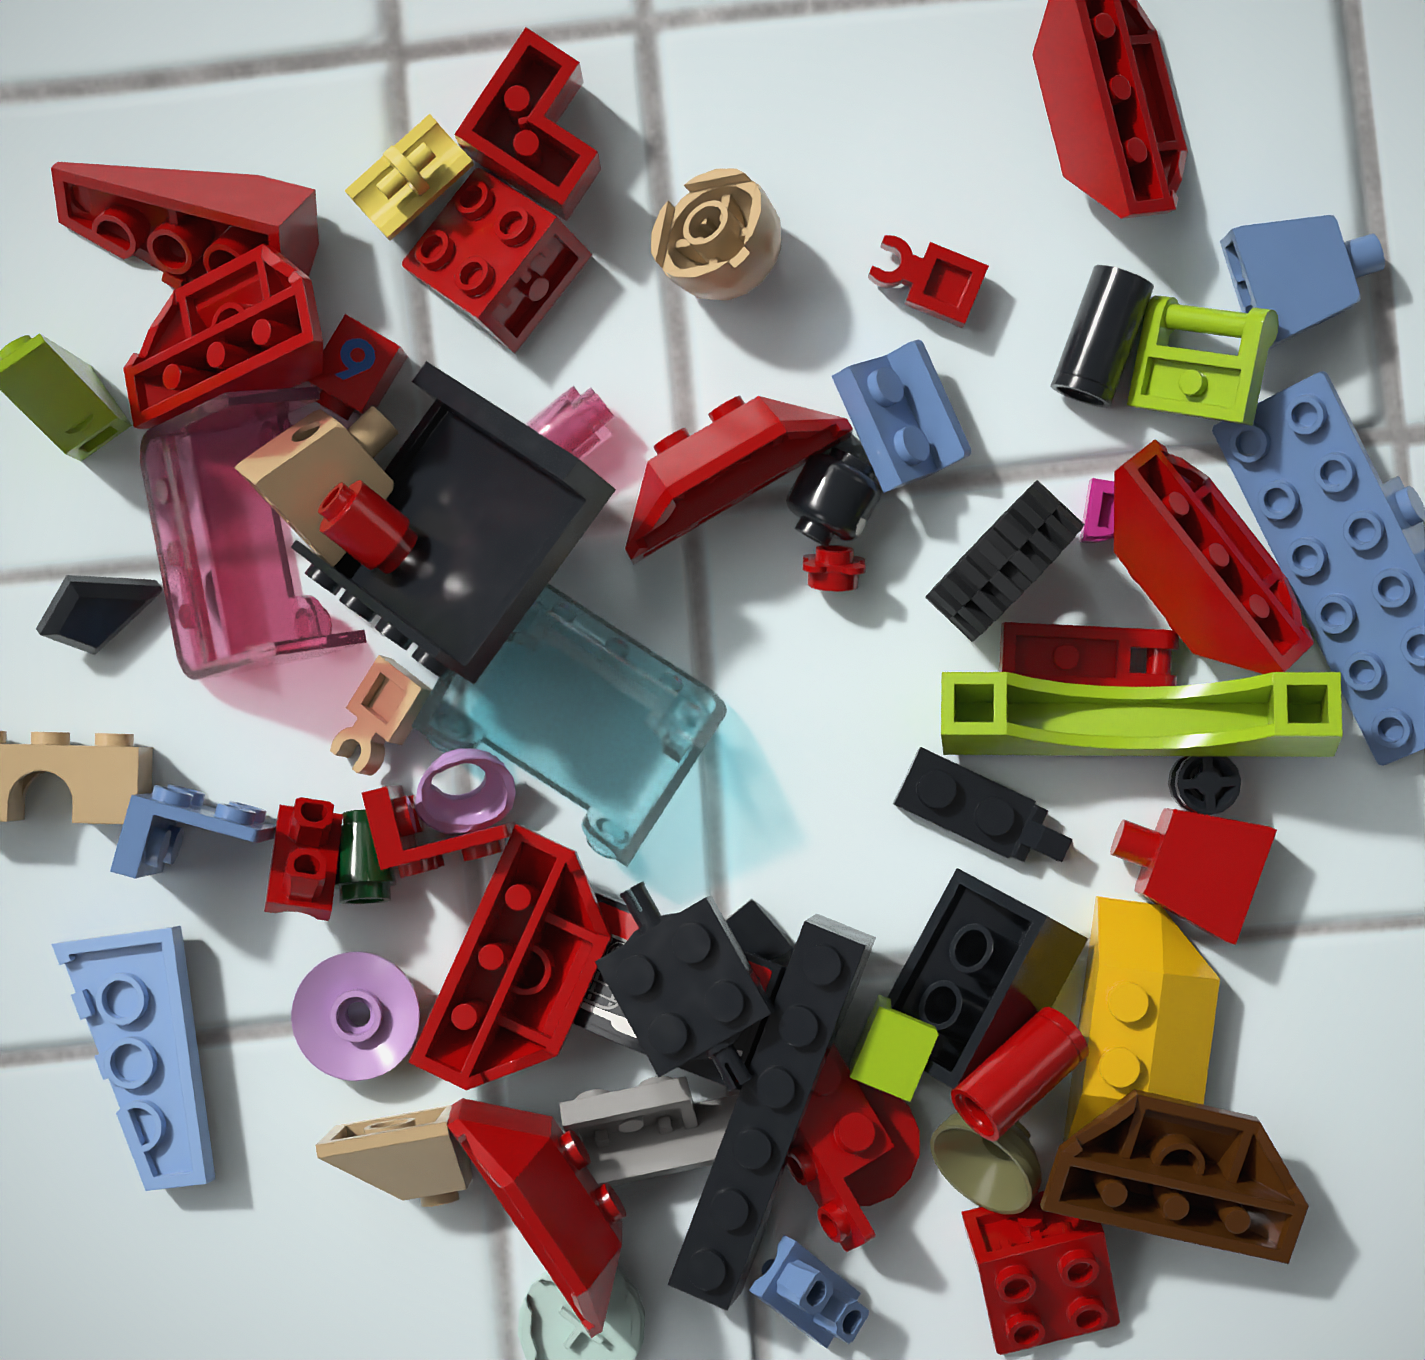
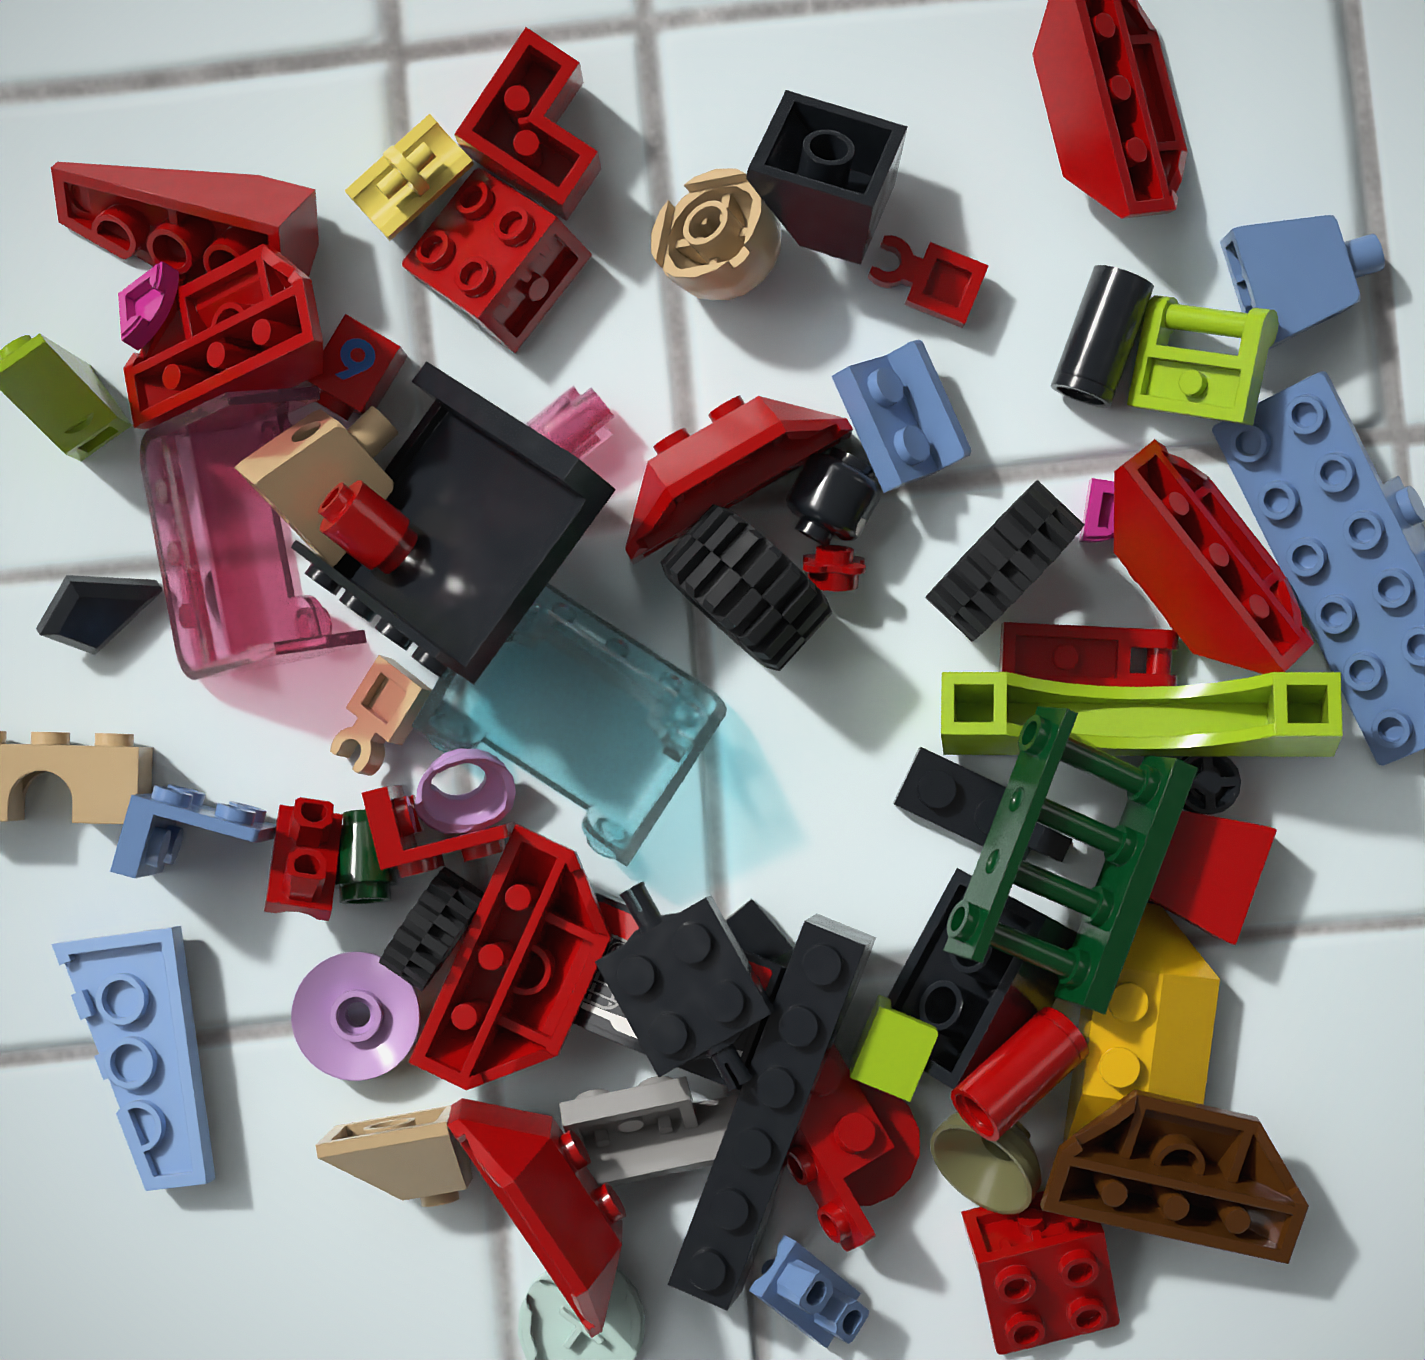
(147, 304): none -> dark pink tile
(432, 928): none -> black tyre
(746, 587): none -> black tyre
(827, 173): none -> black slope
(1127, 877): none -> dark green fence

